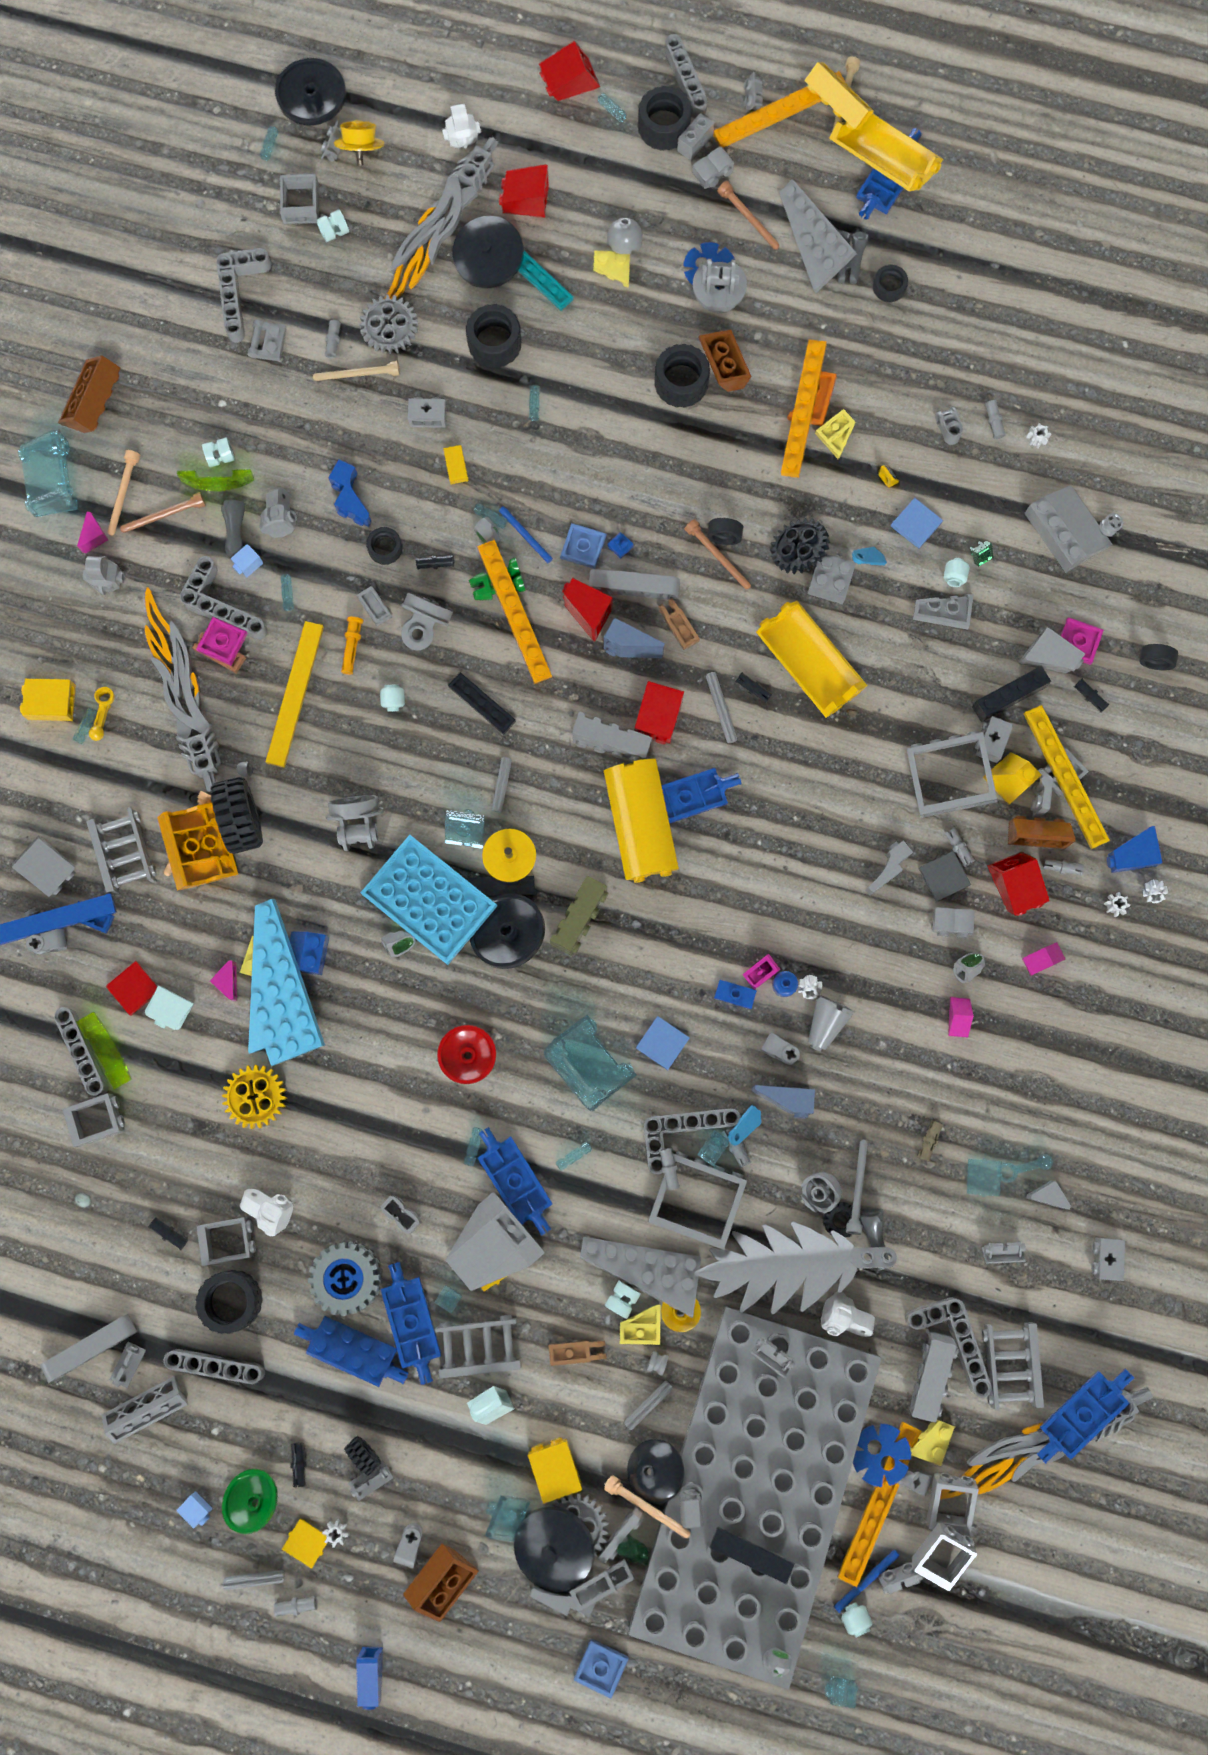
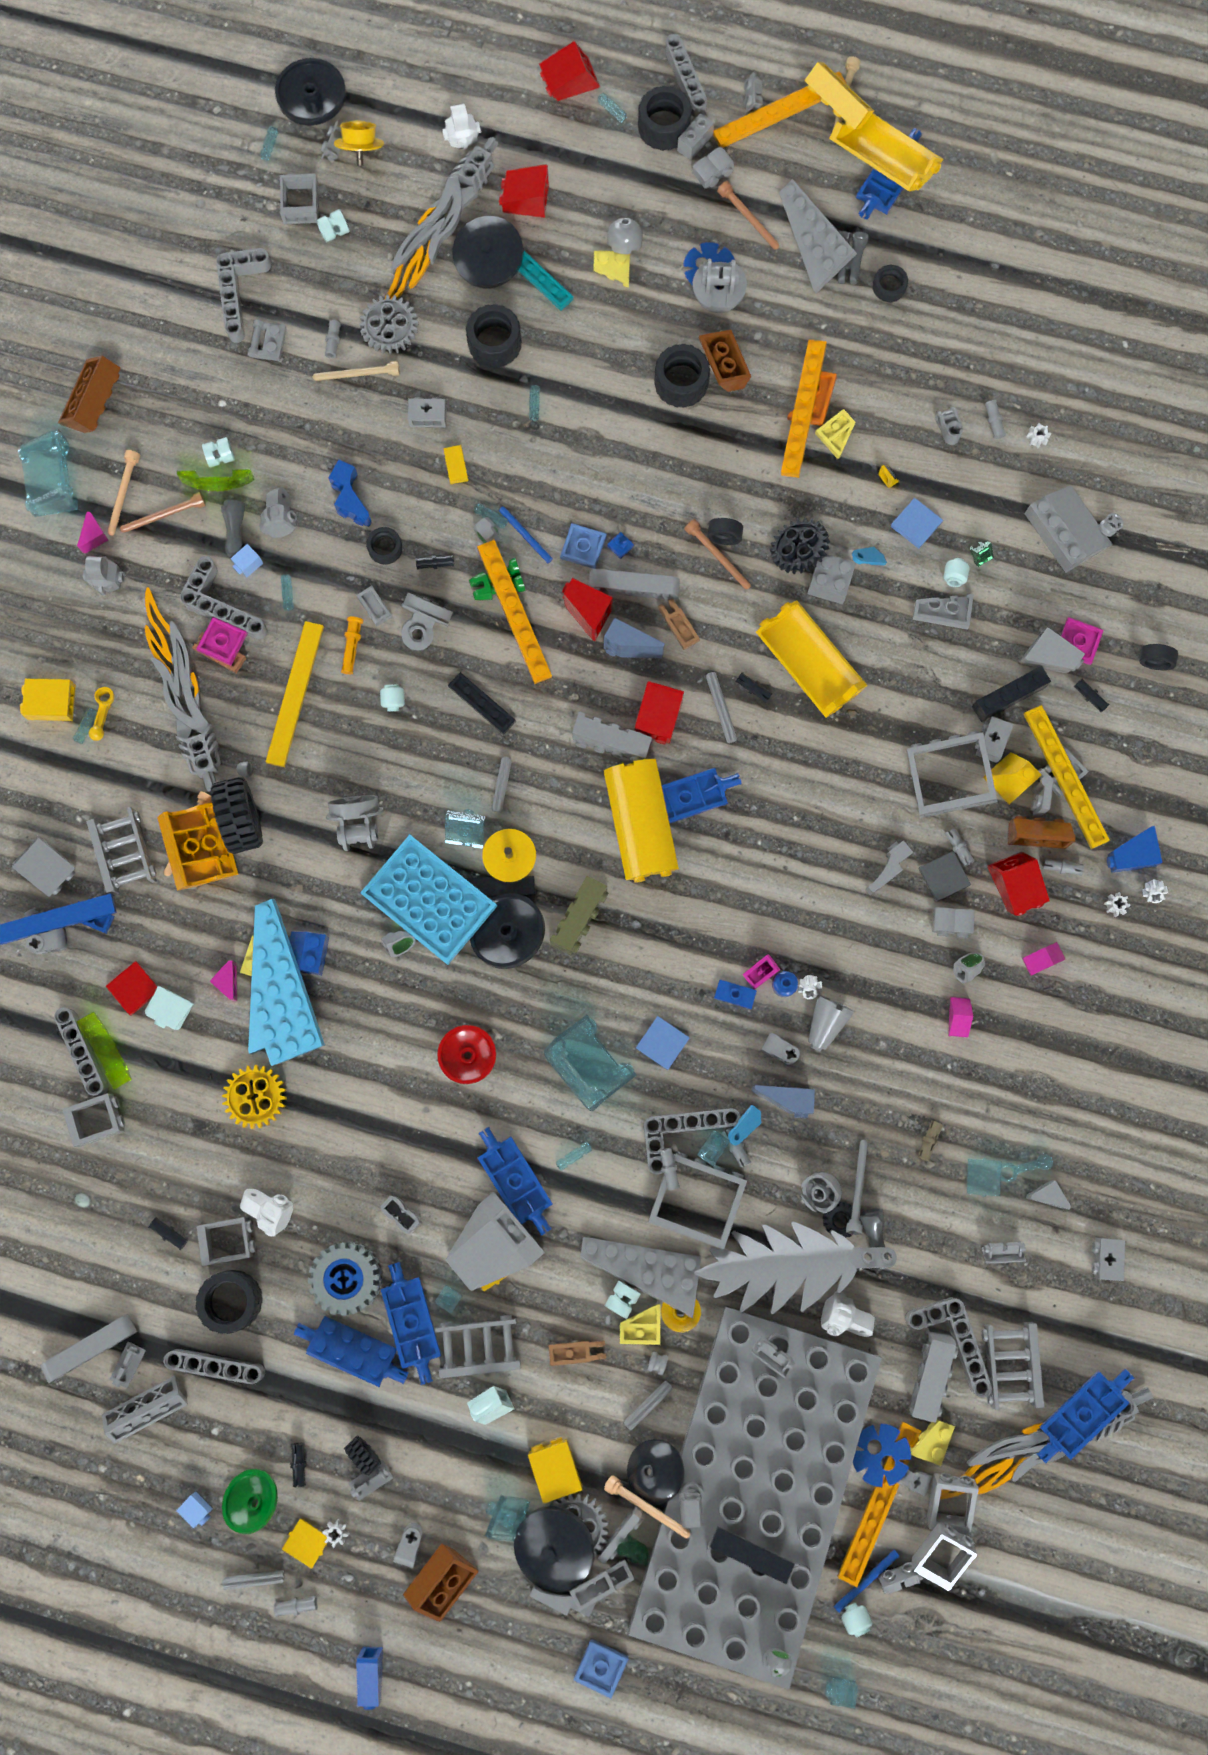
(473, 1147): clear light blue axle -> none

